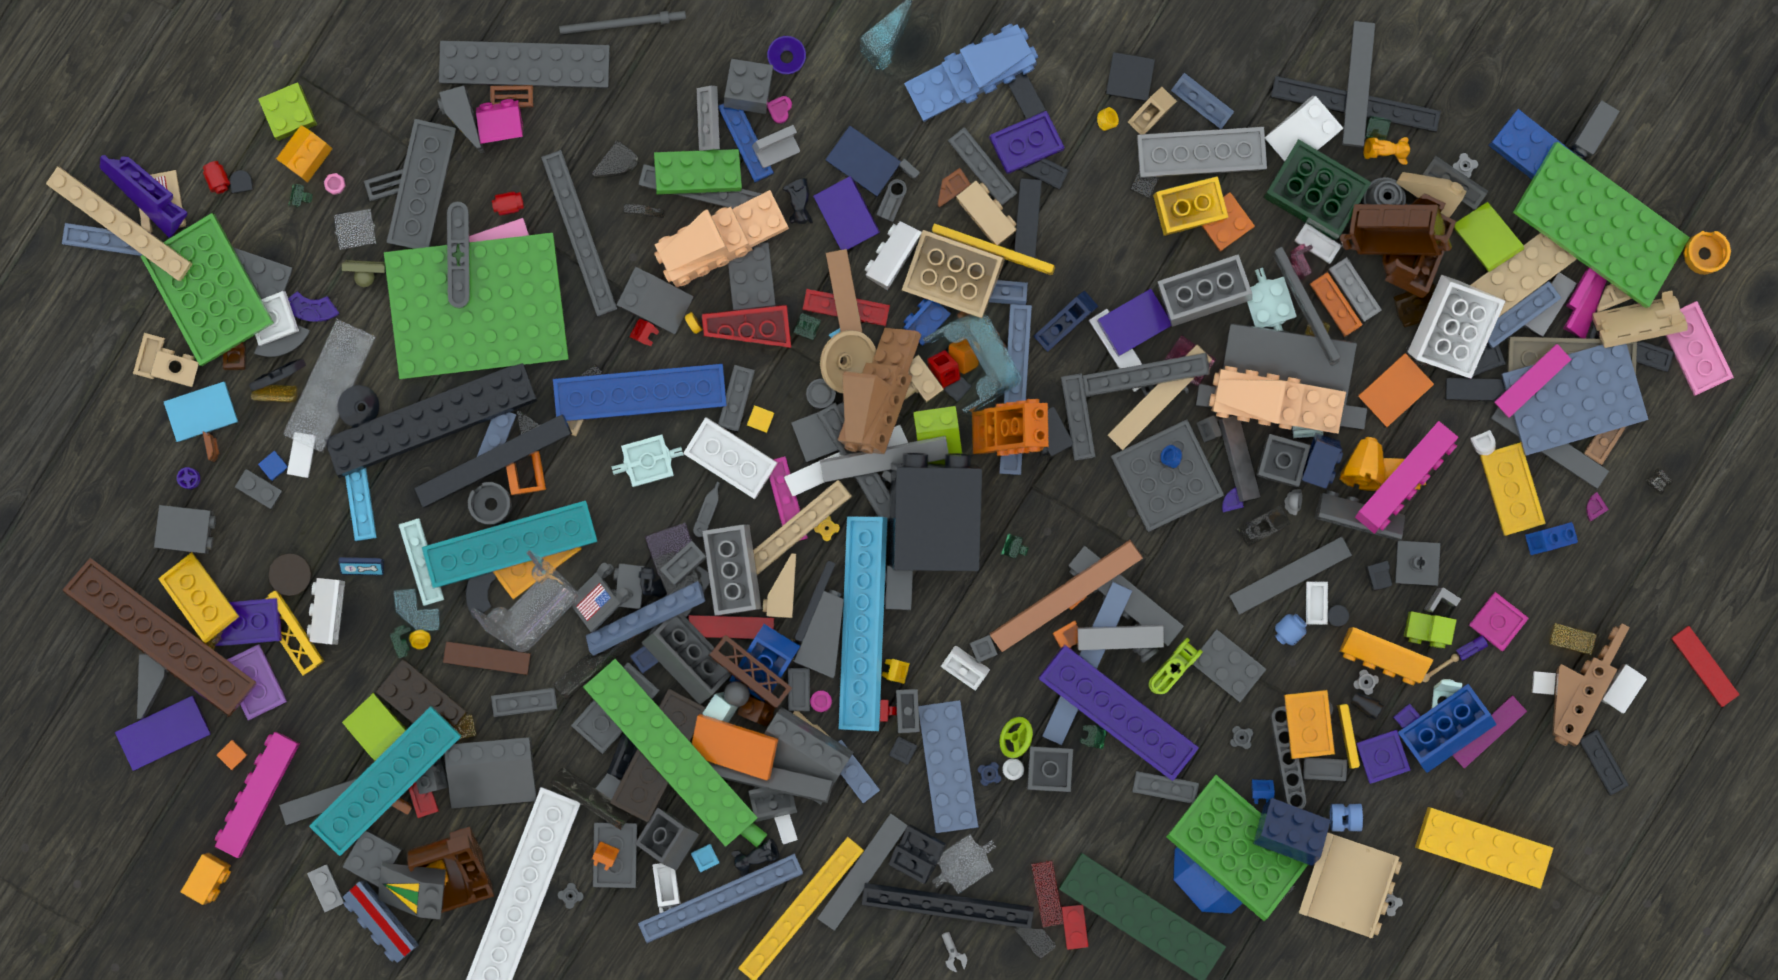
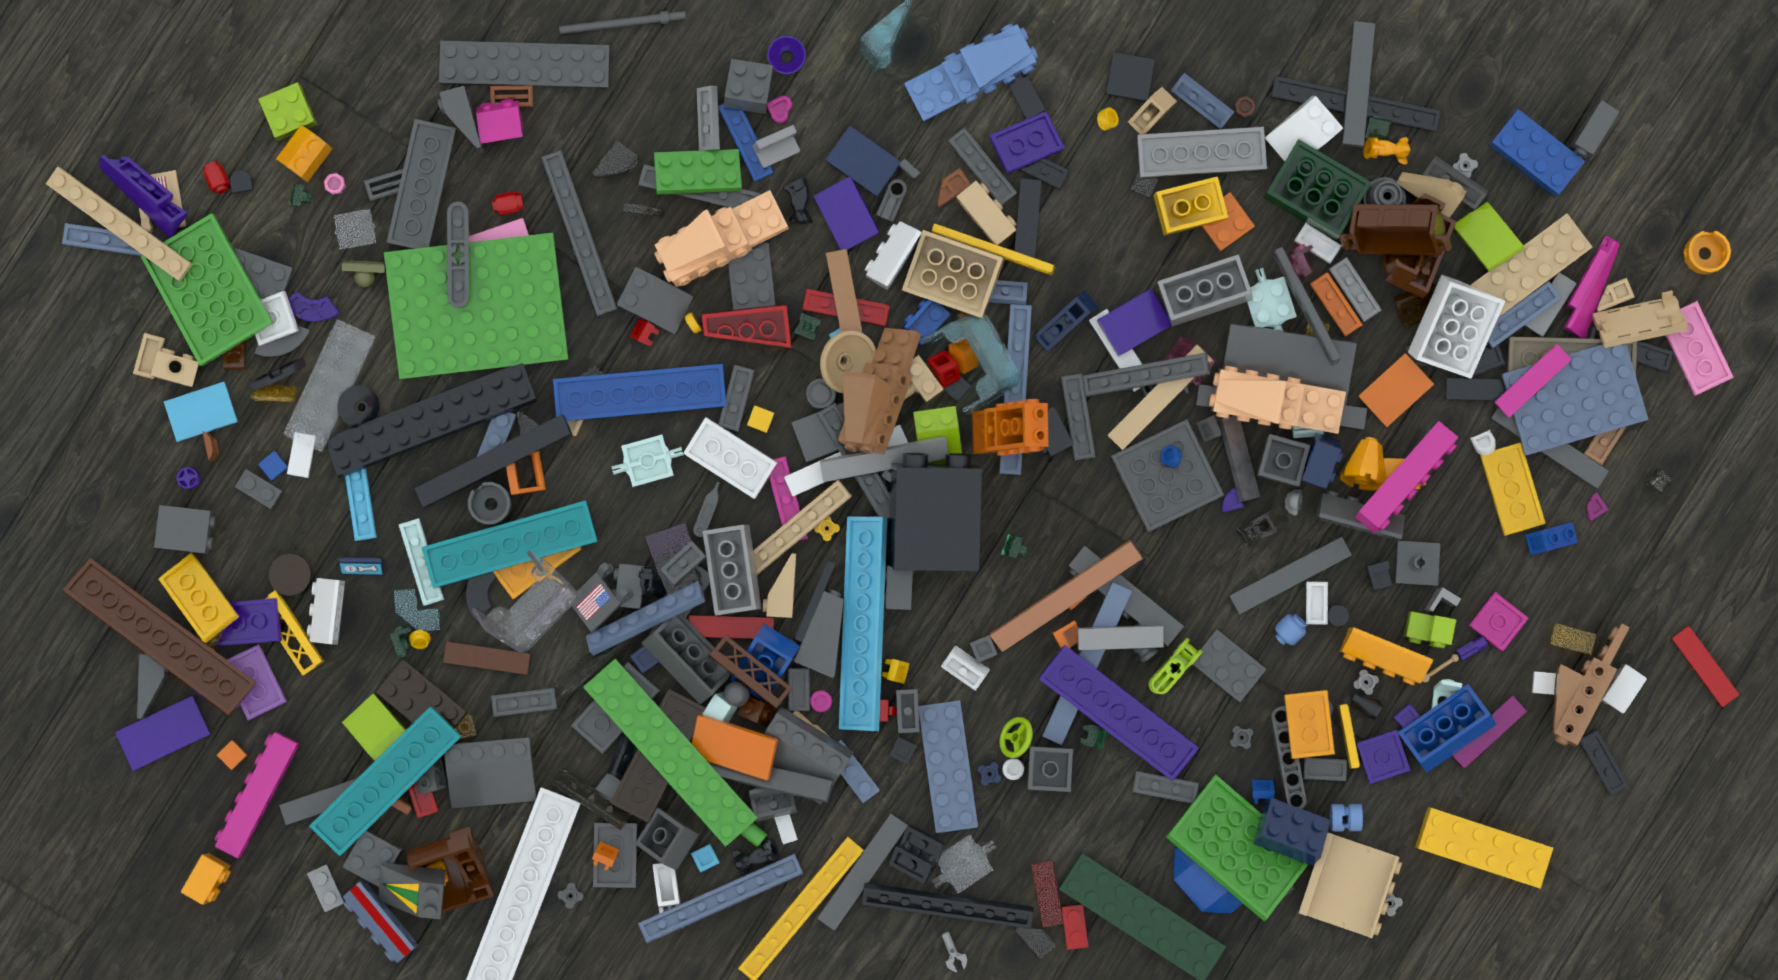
(1244, 107): none -> reddish brown tile
(1601, 224): bright green plate -> none

